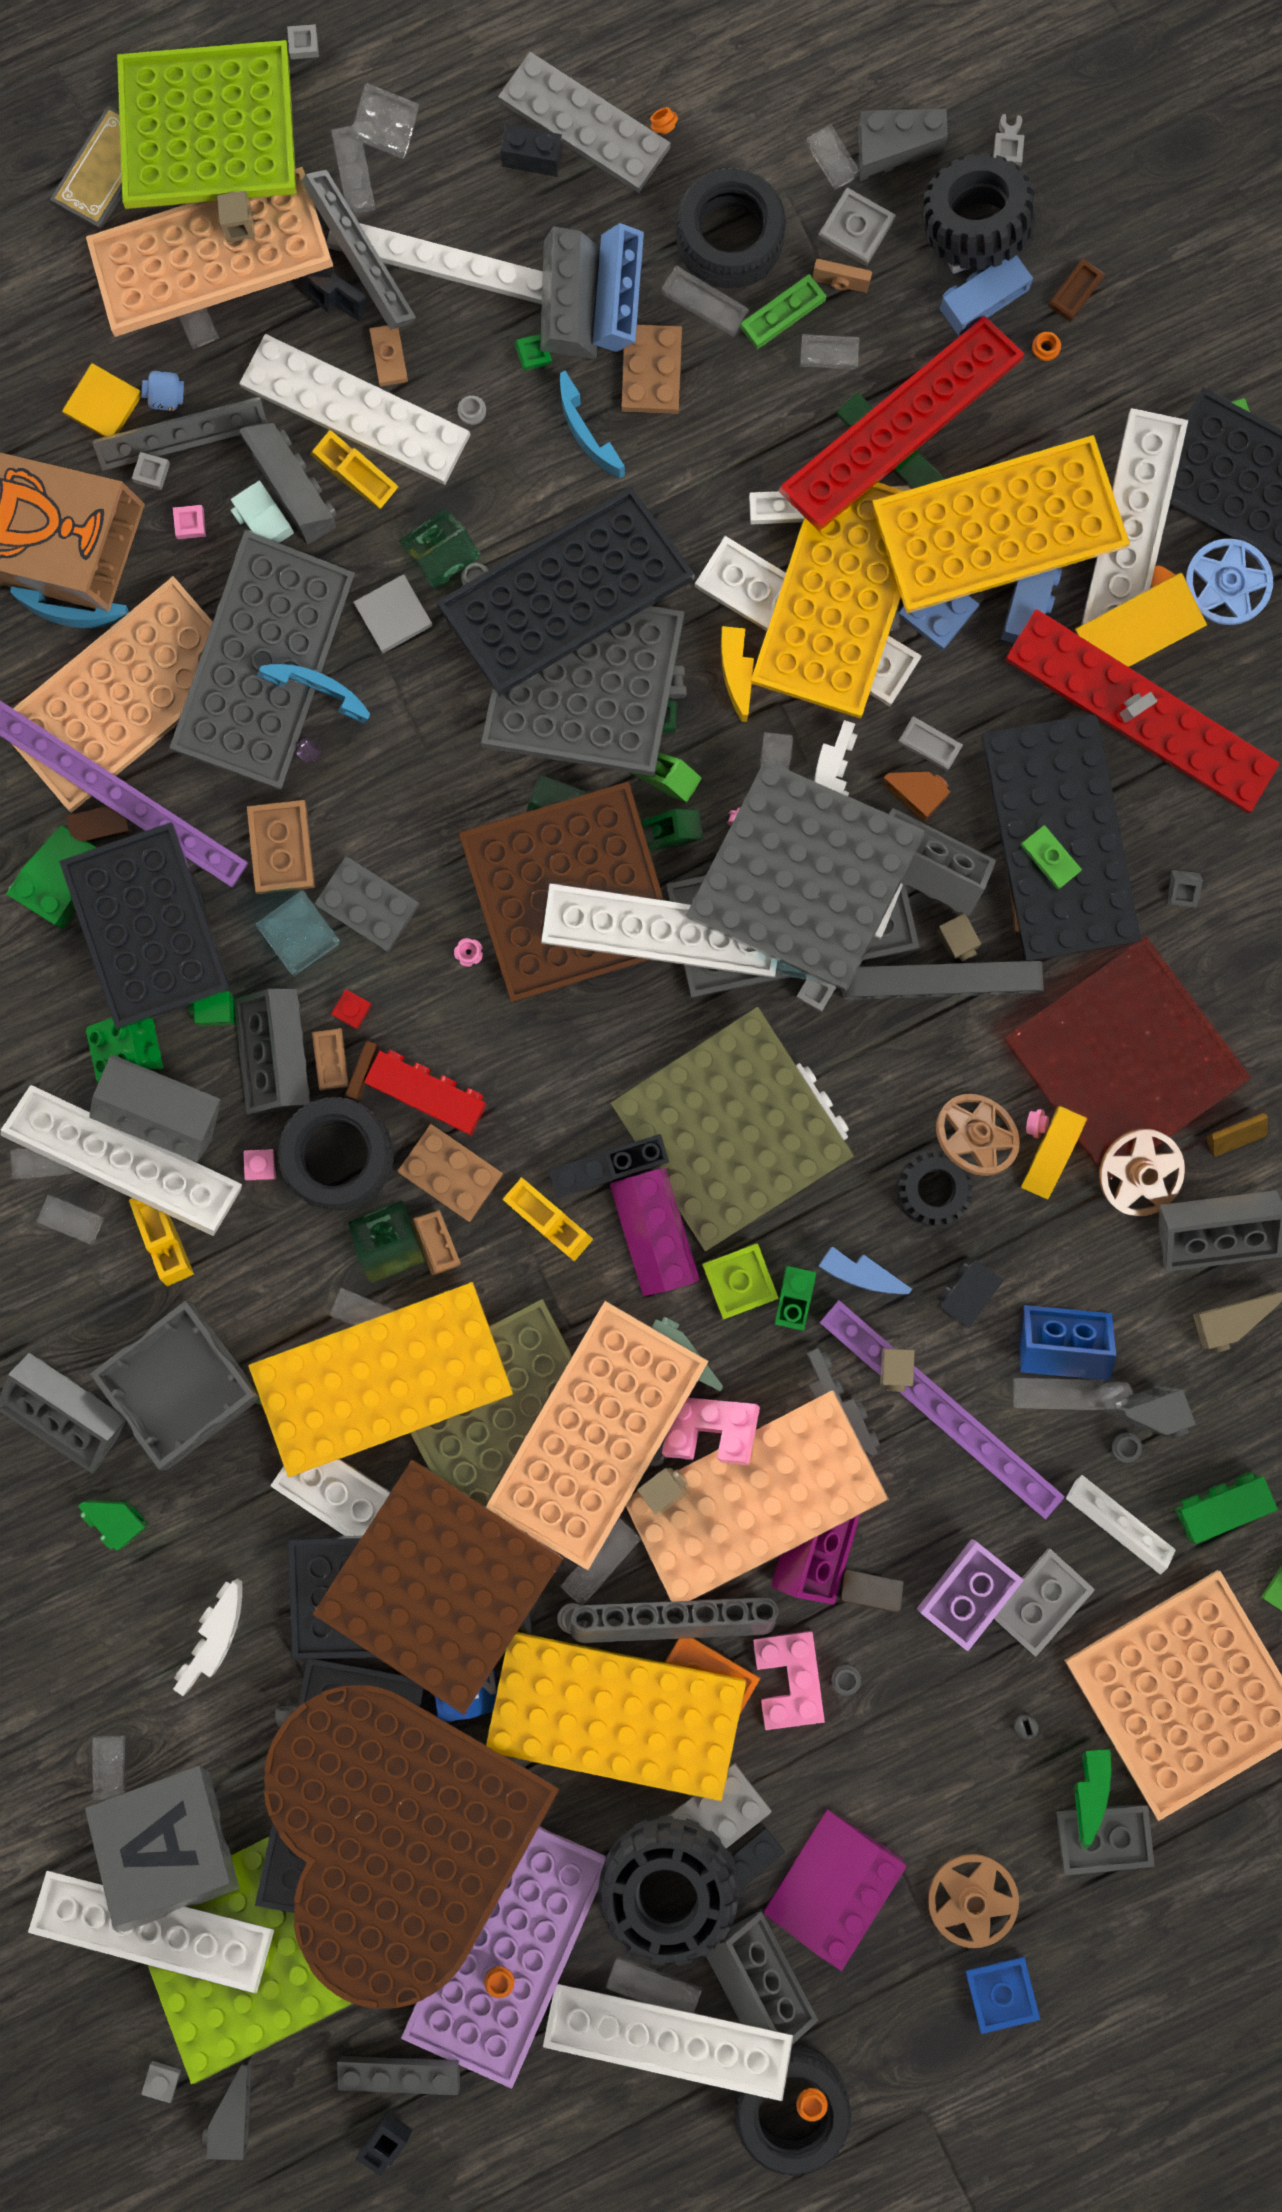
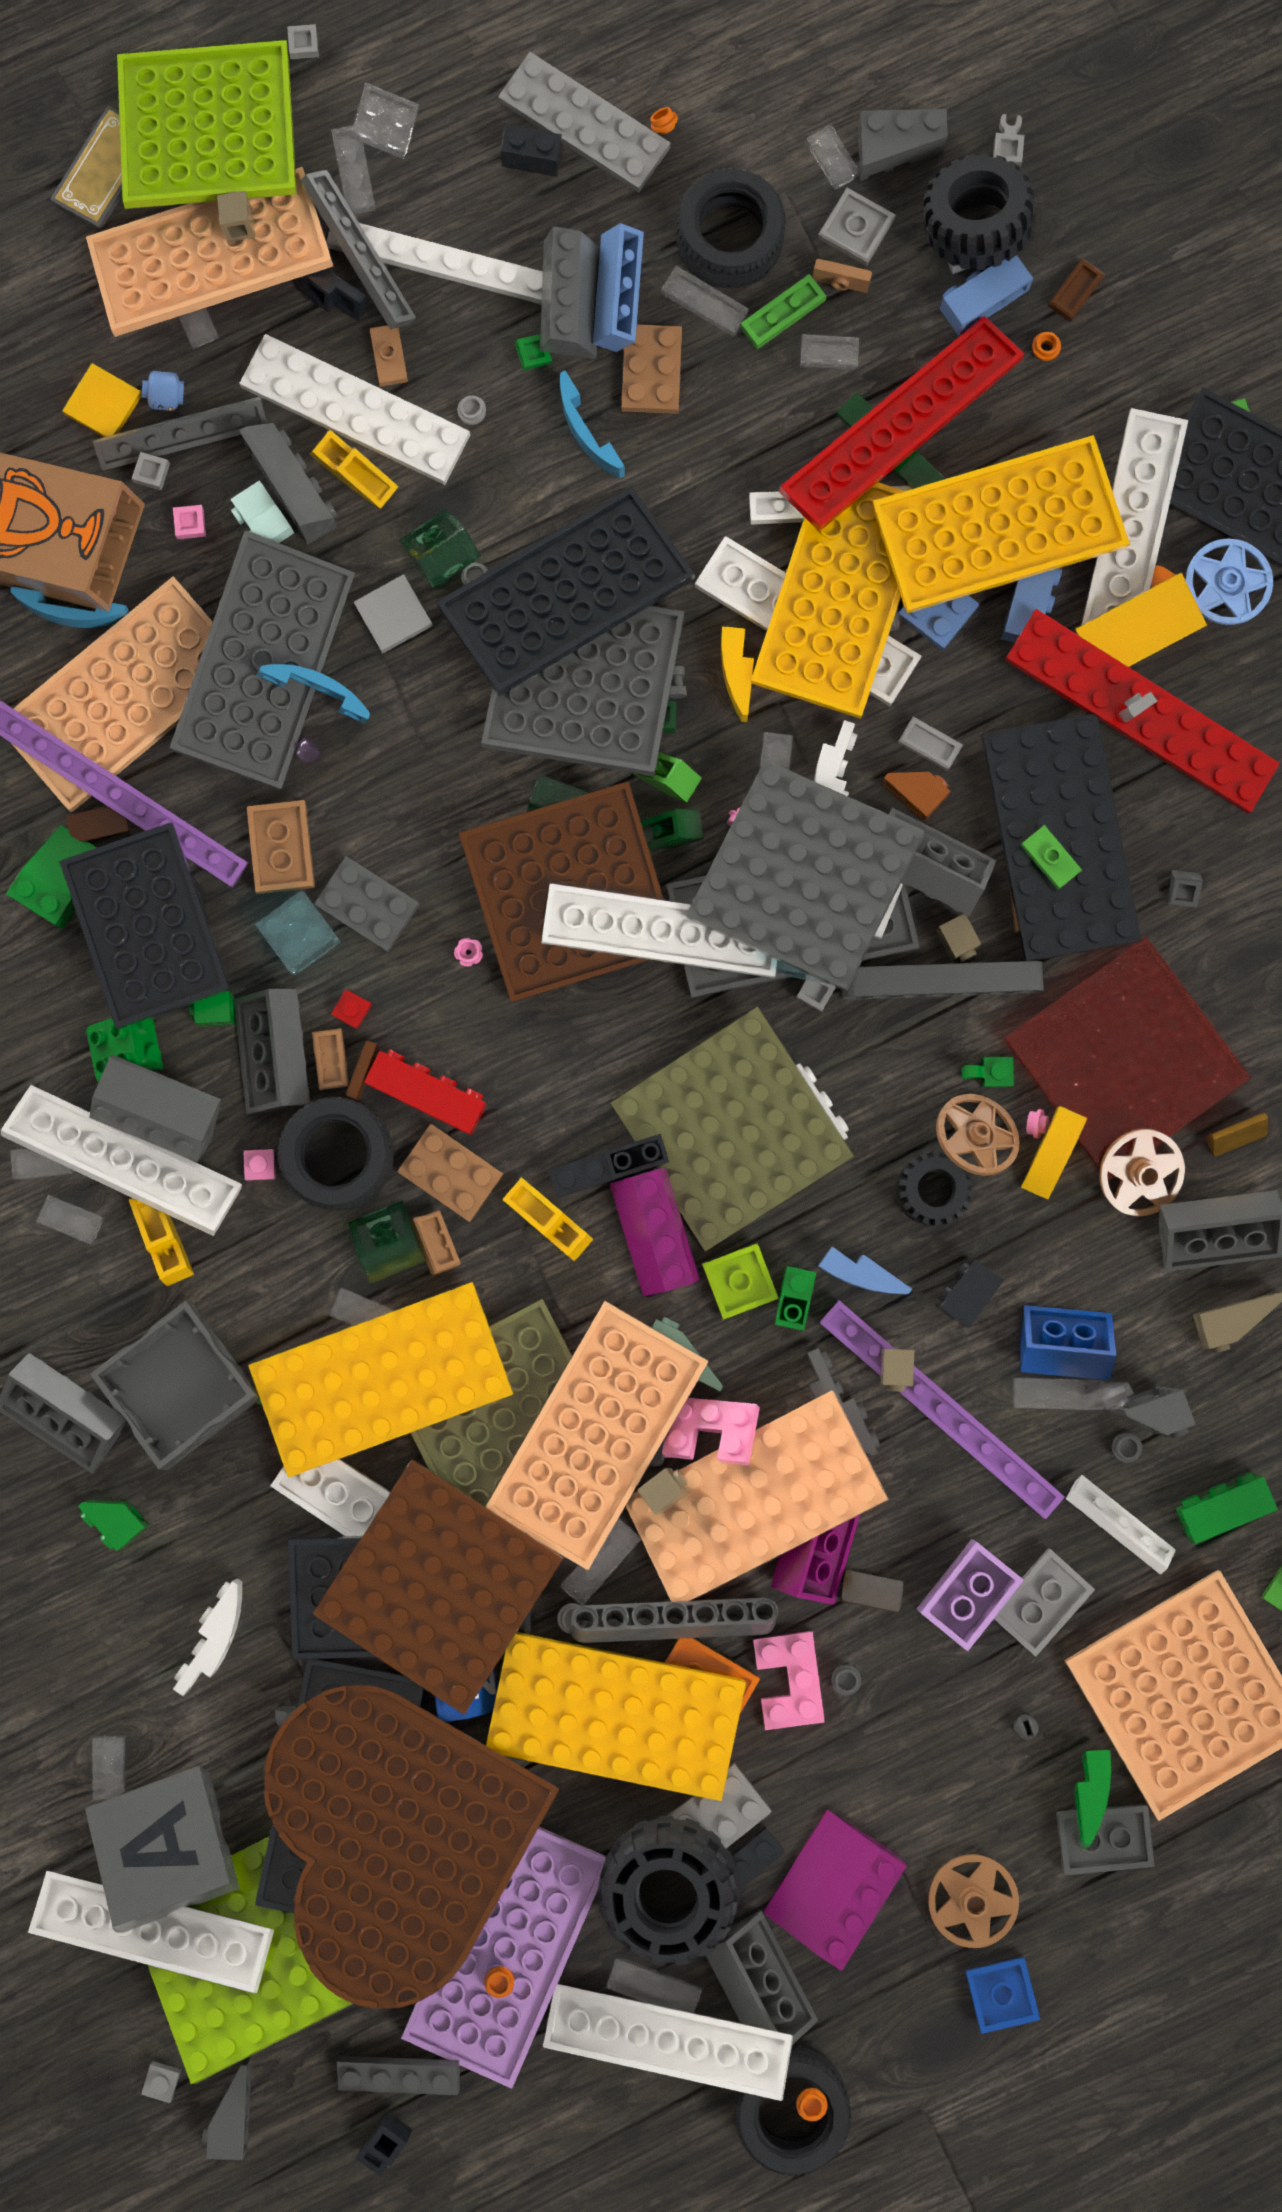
(993, 1072): none -> green plate

